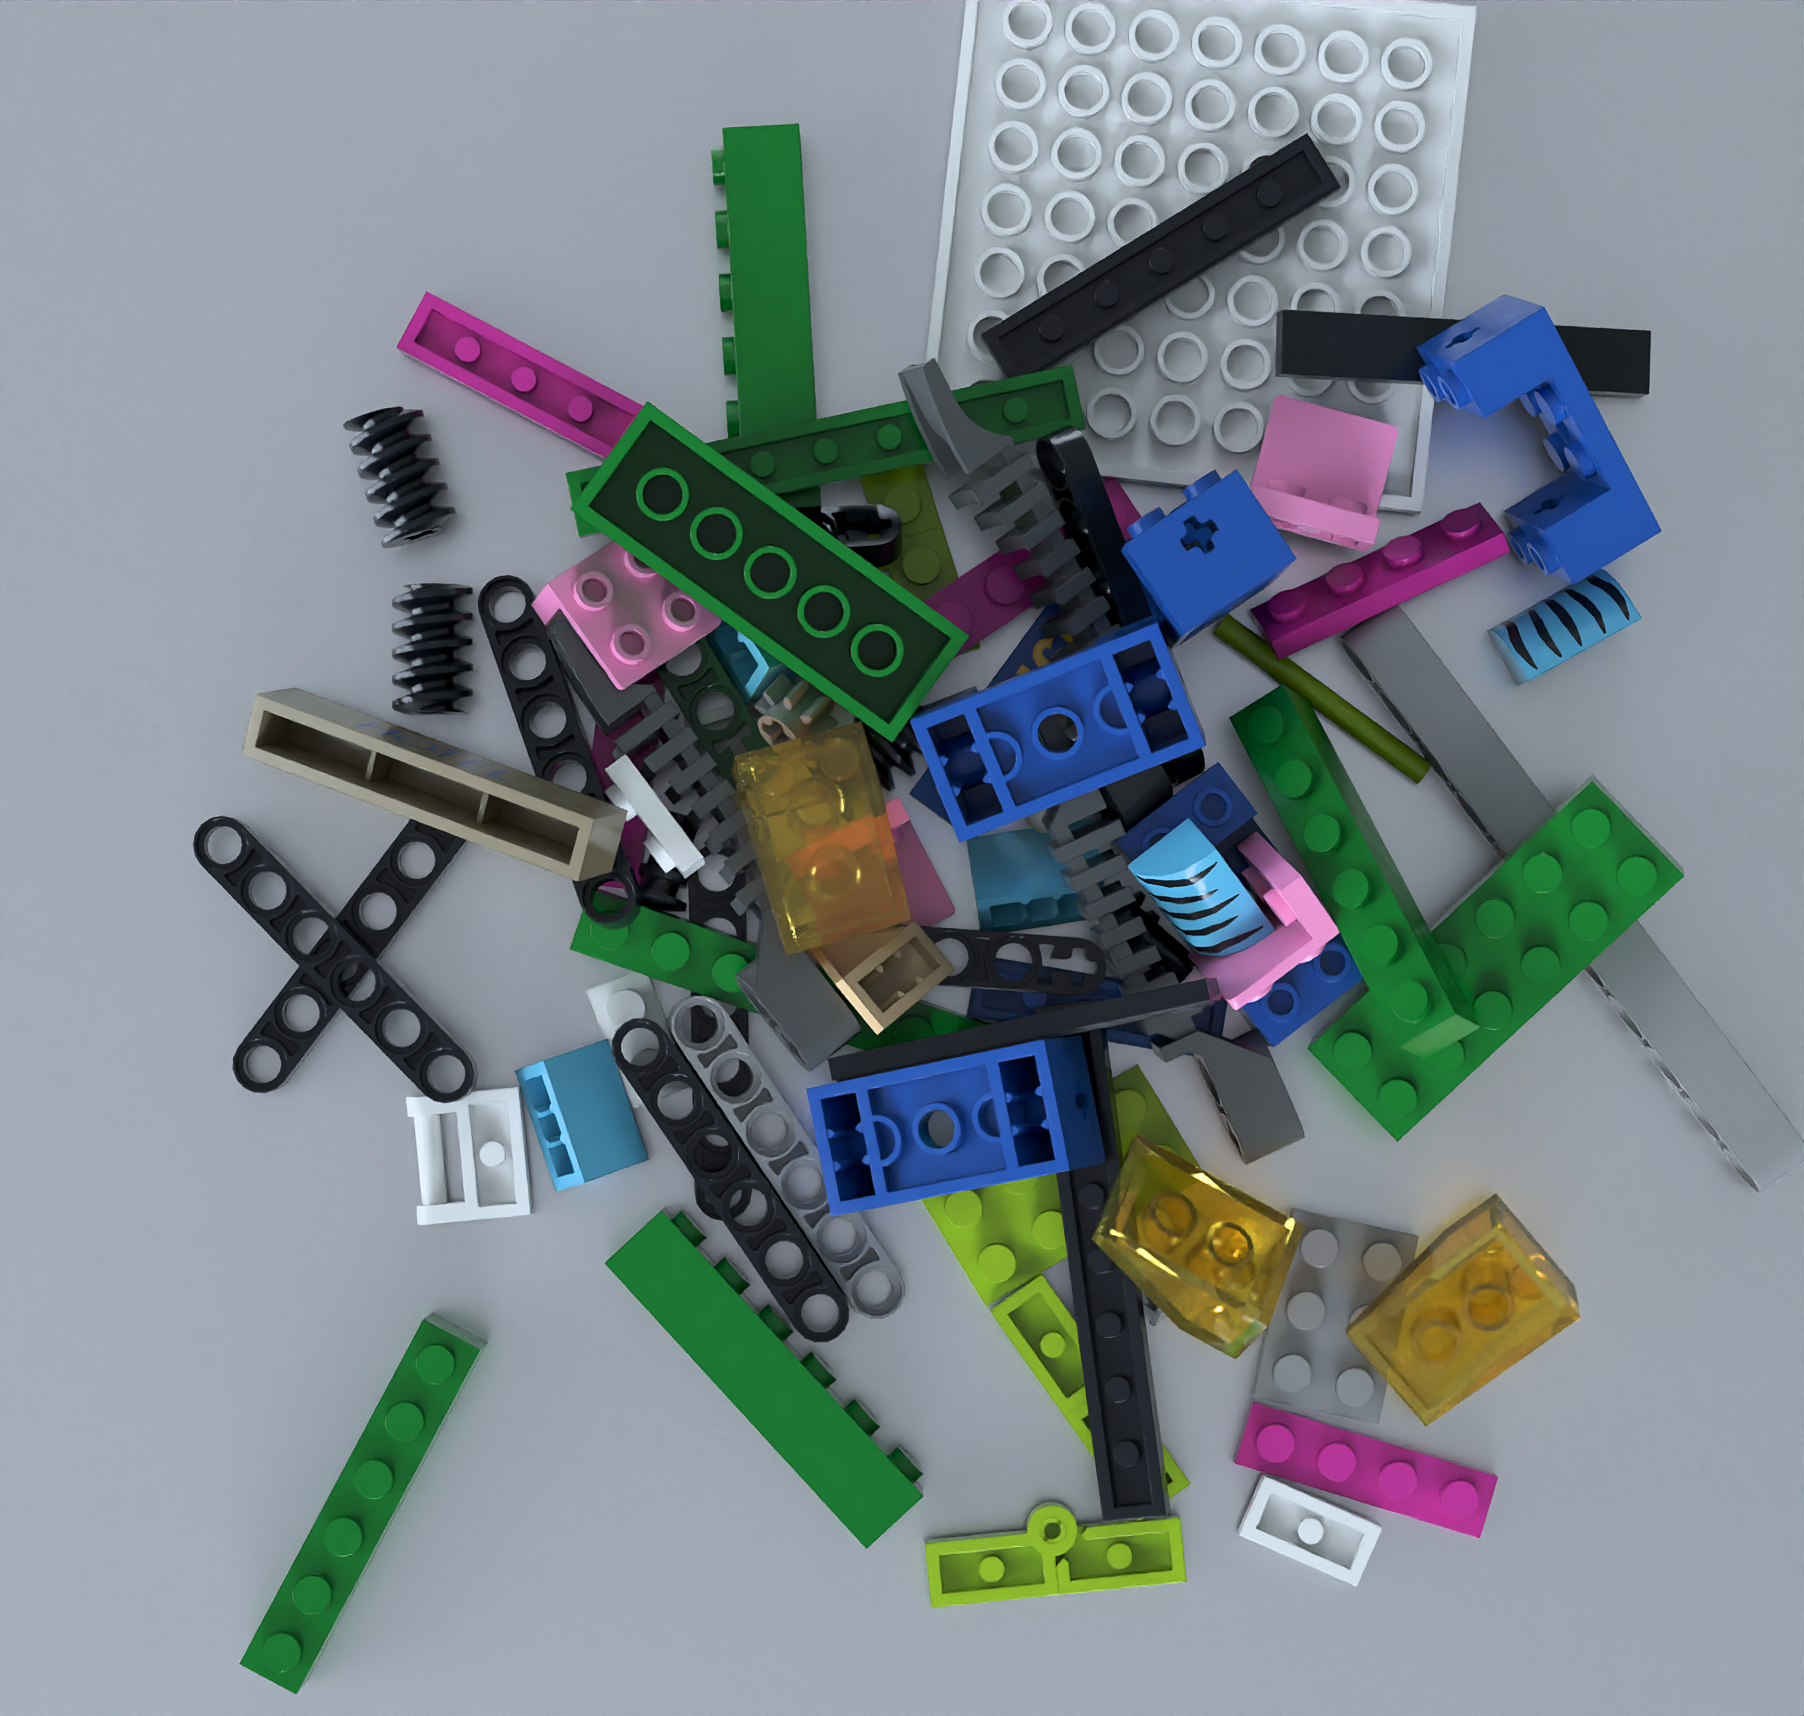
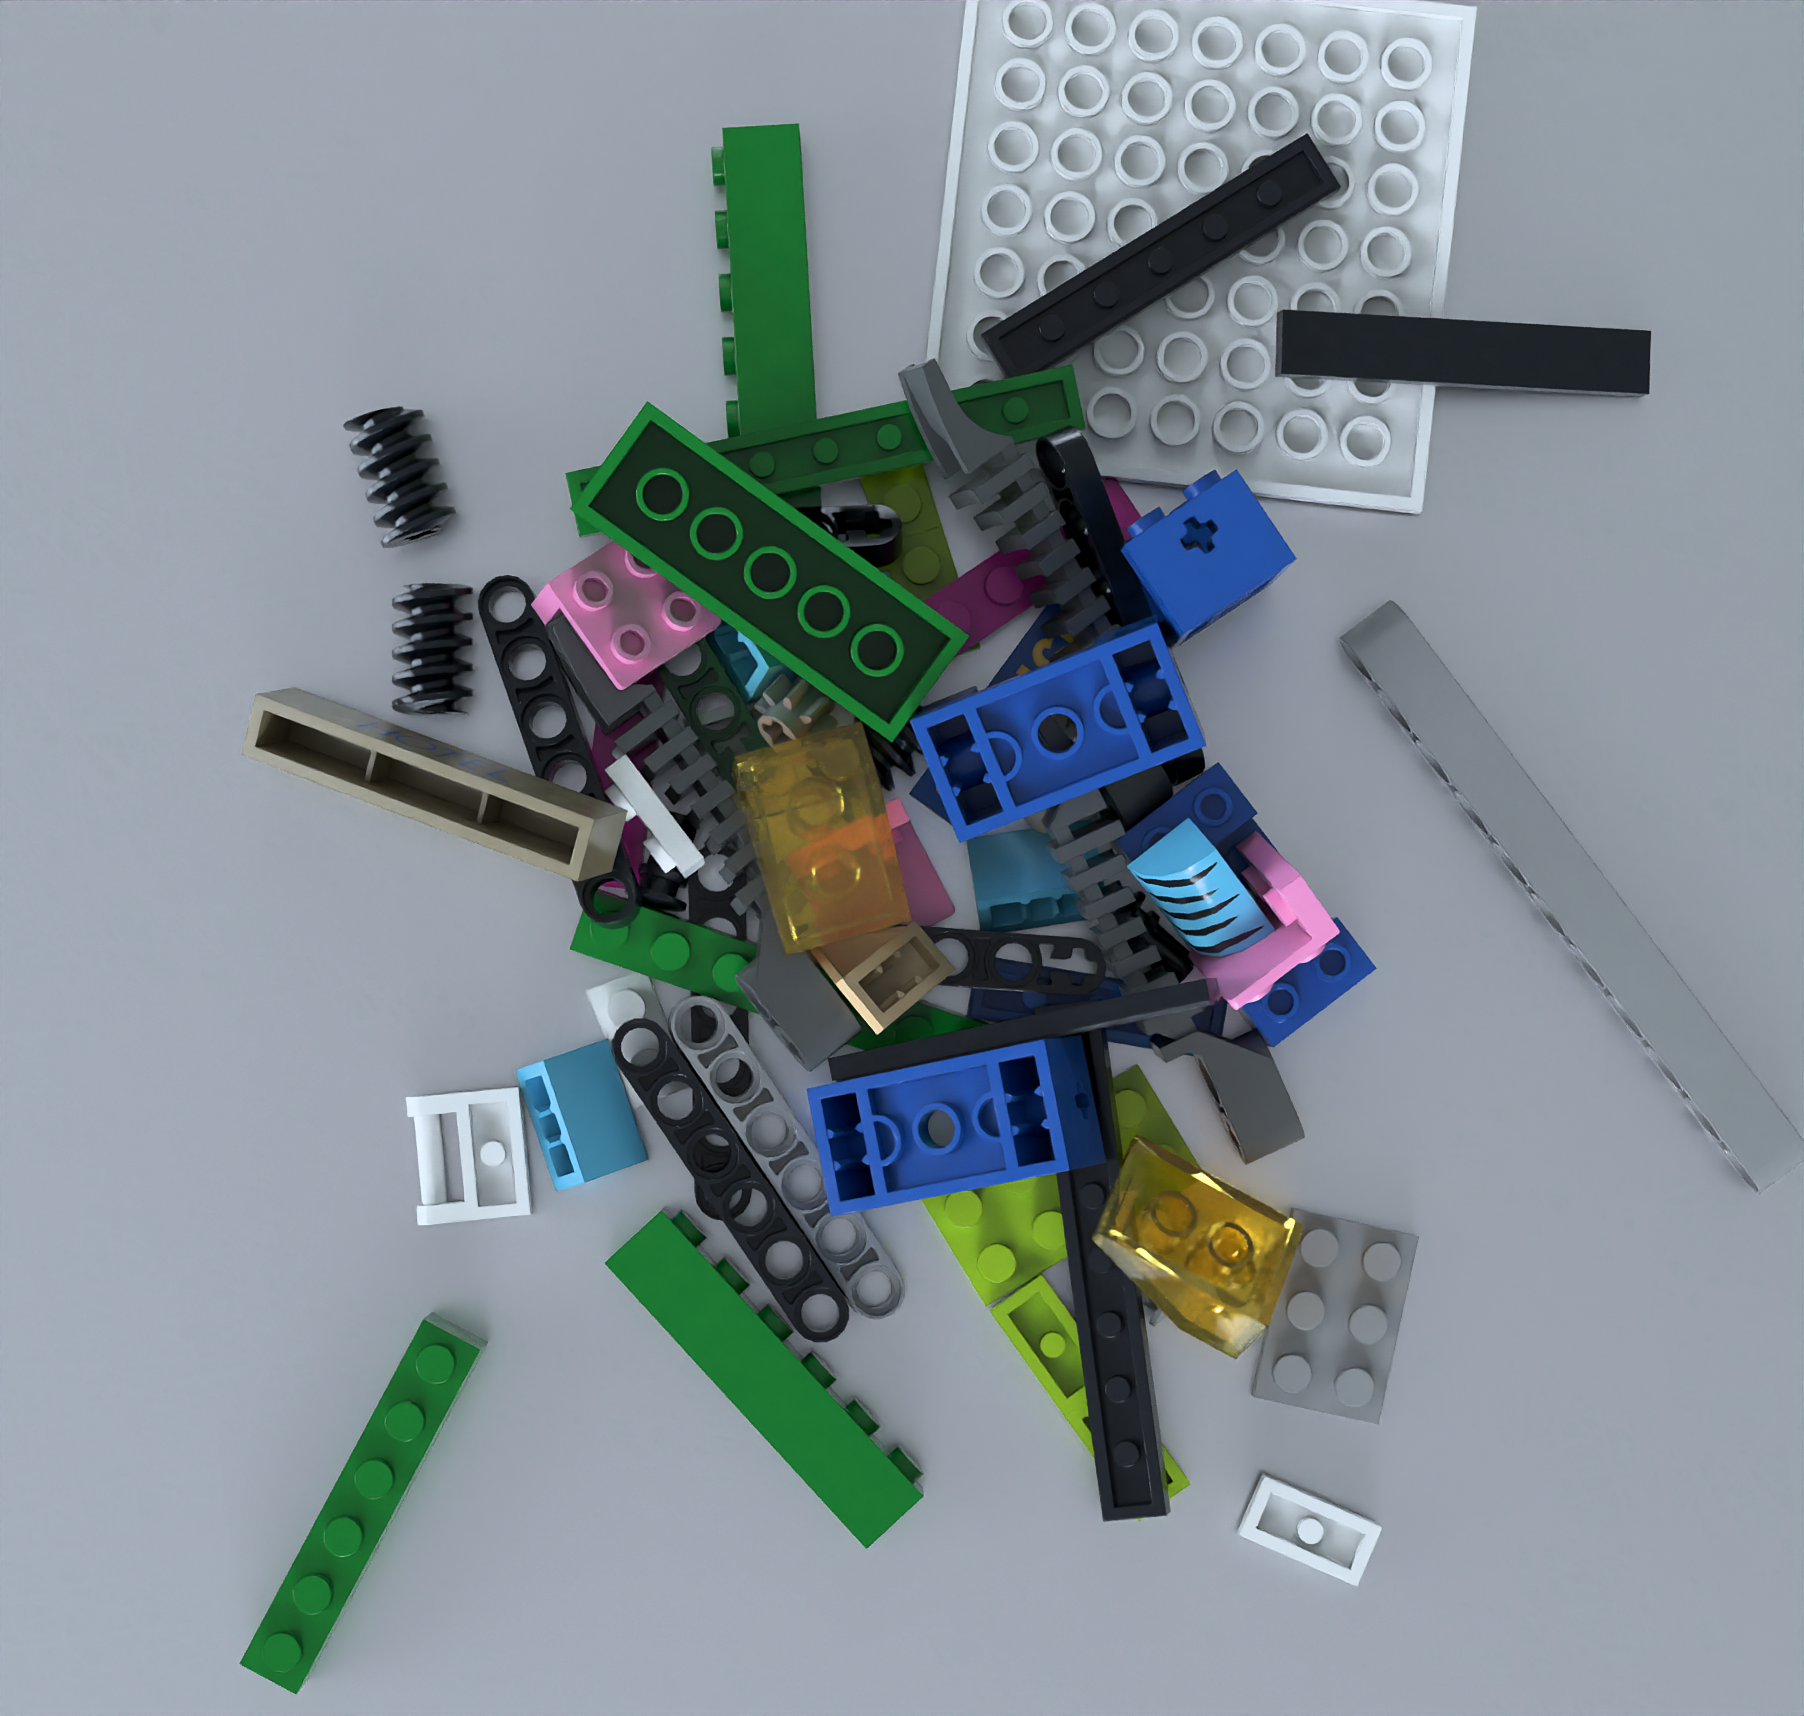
(342, 952): black beam -> none
(408, 896): black beam -> none
(517, 376): dark pink plate -> none
(1055, 1558): lime hinge -> none
(1323, 472): bright pink bracket -> none
(1323, 699): lime bar -> none
(1354, 873): green brick -> none
(1365, 1468): dark pink plate -> none
(1379, 580): dark pink plate -> none
(1465, 1311): clear yellow slope -> none
(1510, 950): green brick -> none
(1563, 626): medium azure brick -> none
(1597, 505): blue plate -> none

